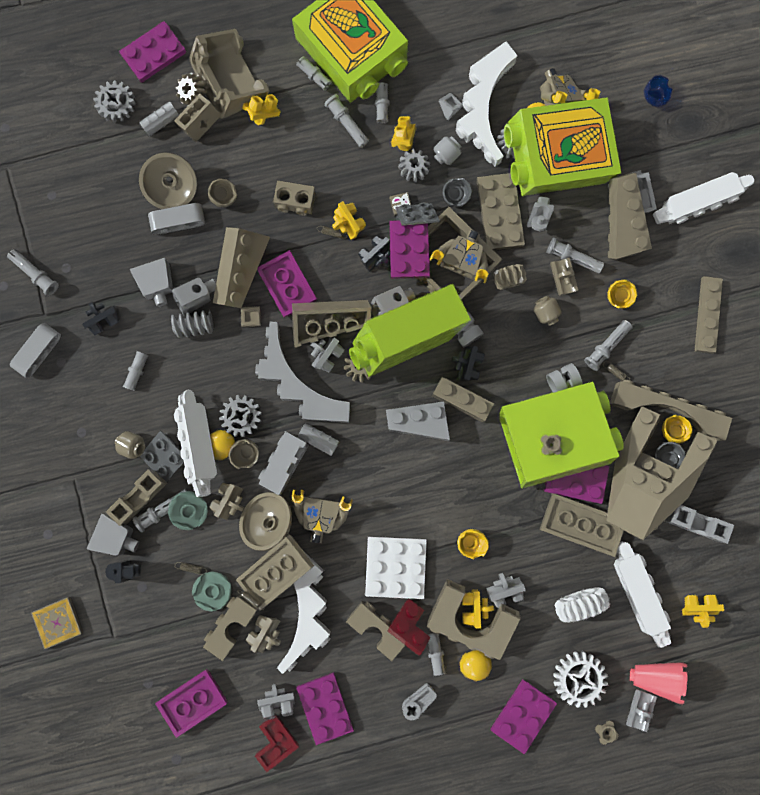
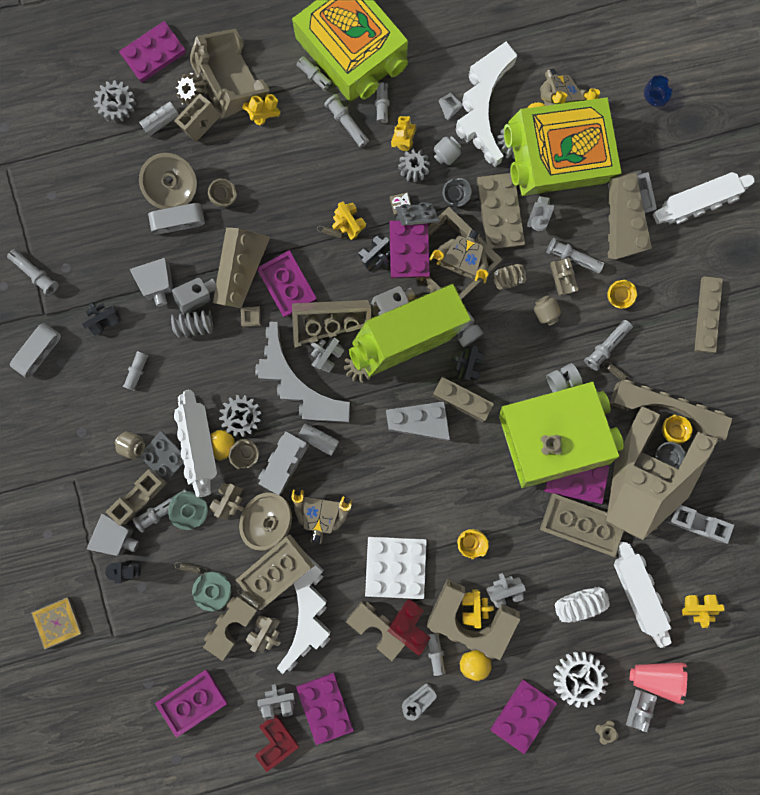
(296, 192): dark tan brick -> none

